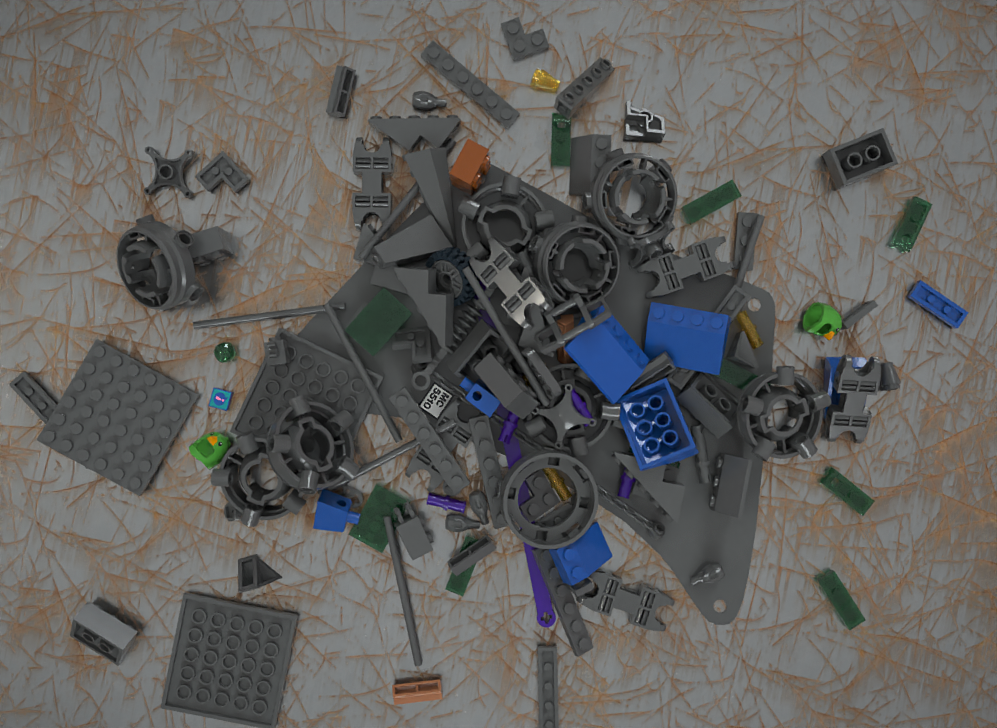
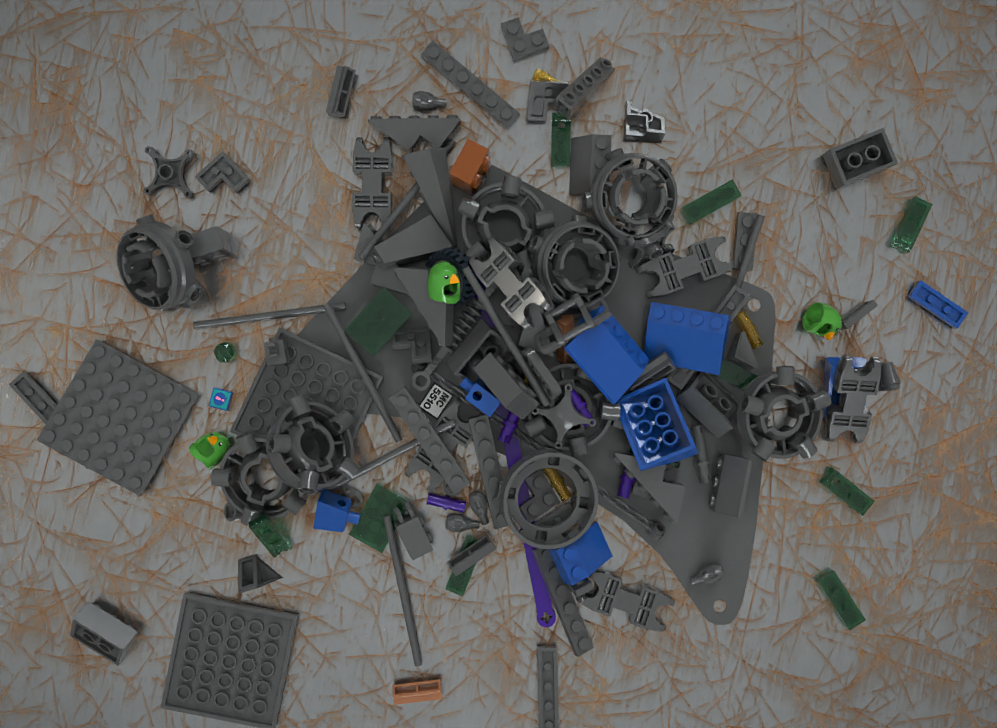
(269, 535): none -> clear green plate
(441, 278): none -> bright green piece
(539, 95): none -> dark grey plate

